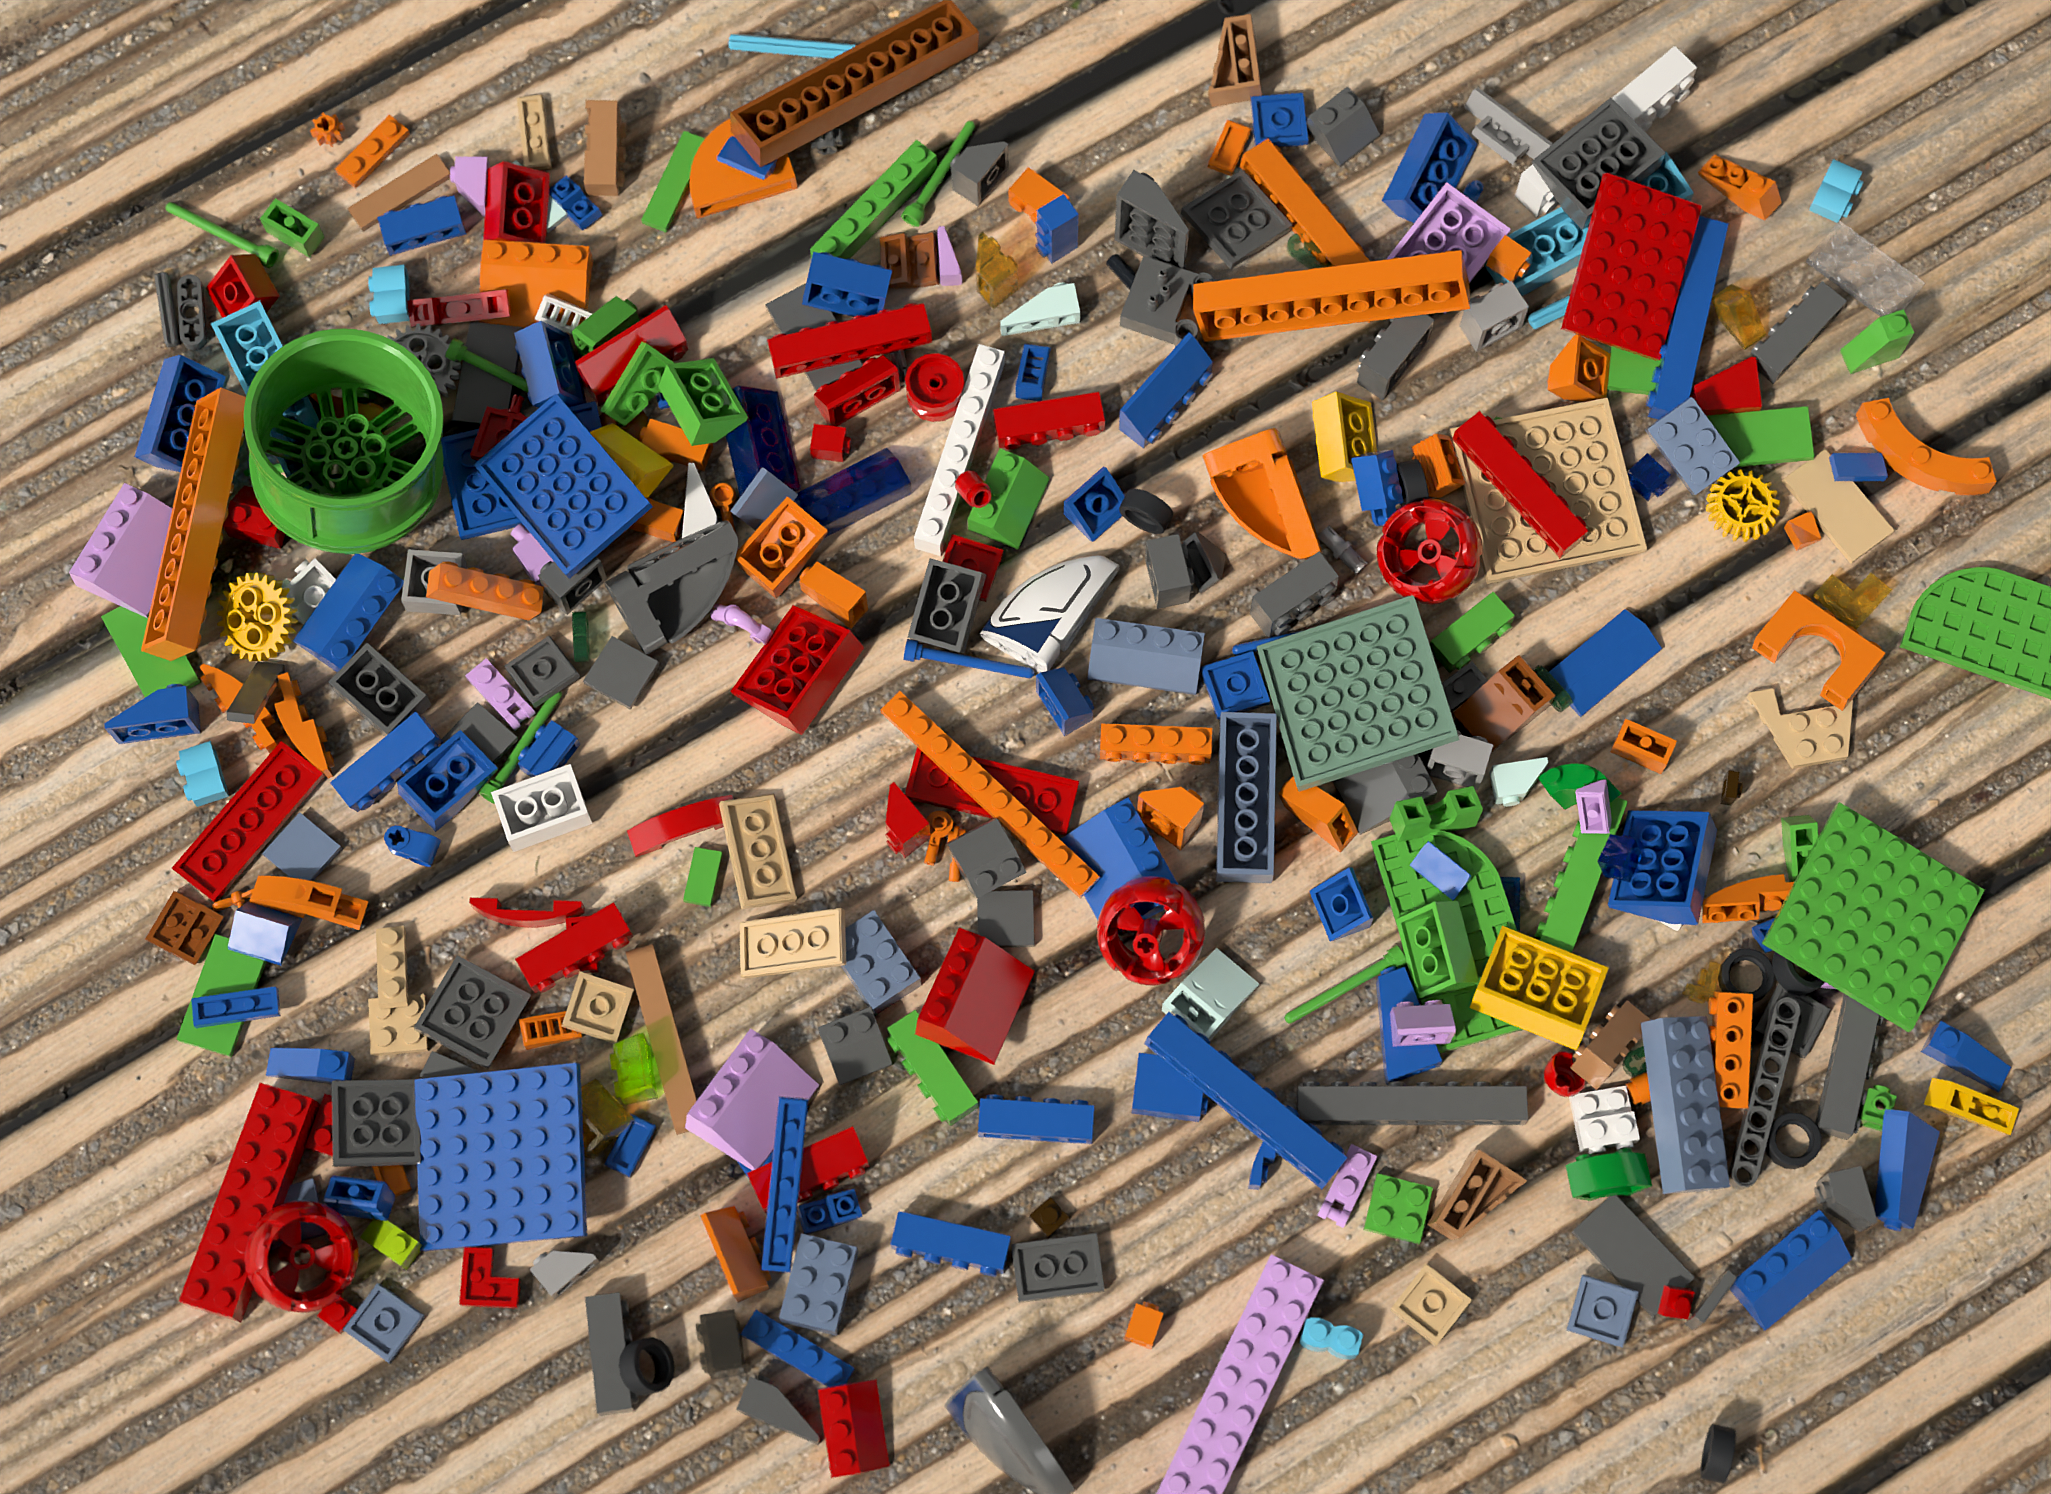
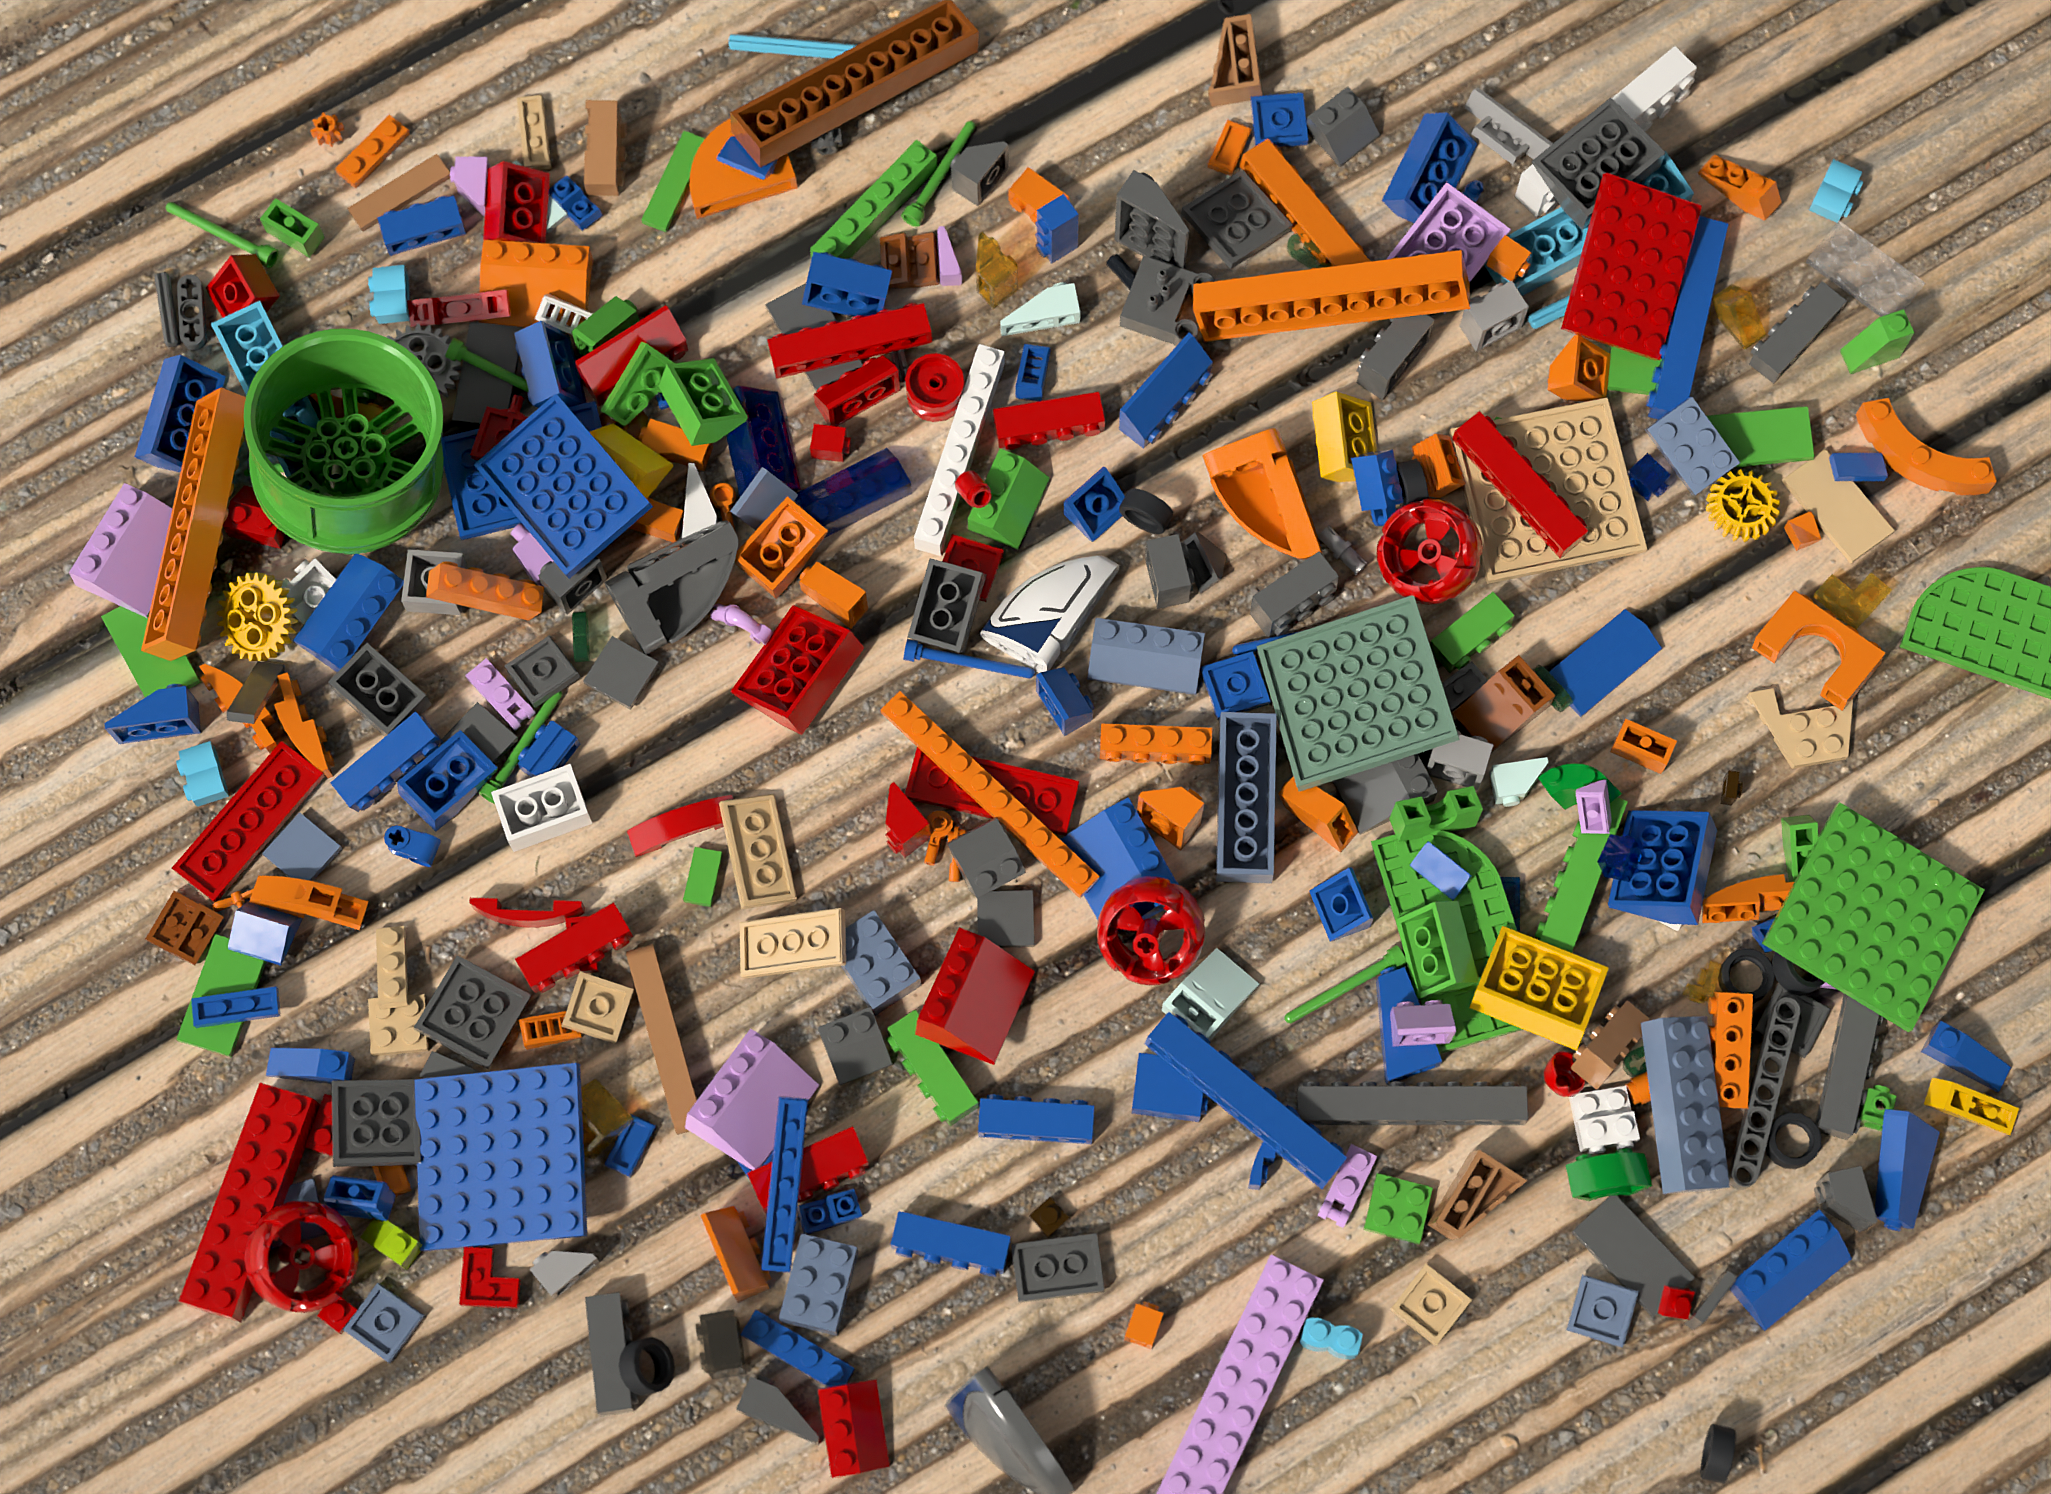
(634, 1070): clear neon green slope -> none
(1730, 390): red slope -> none

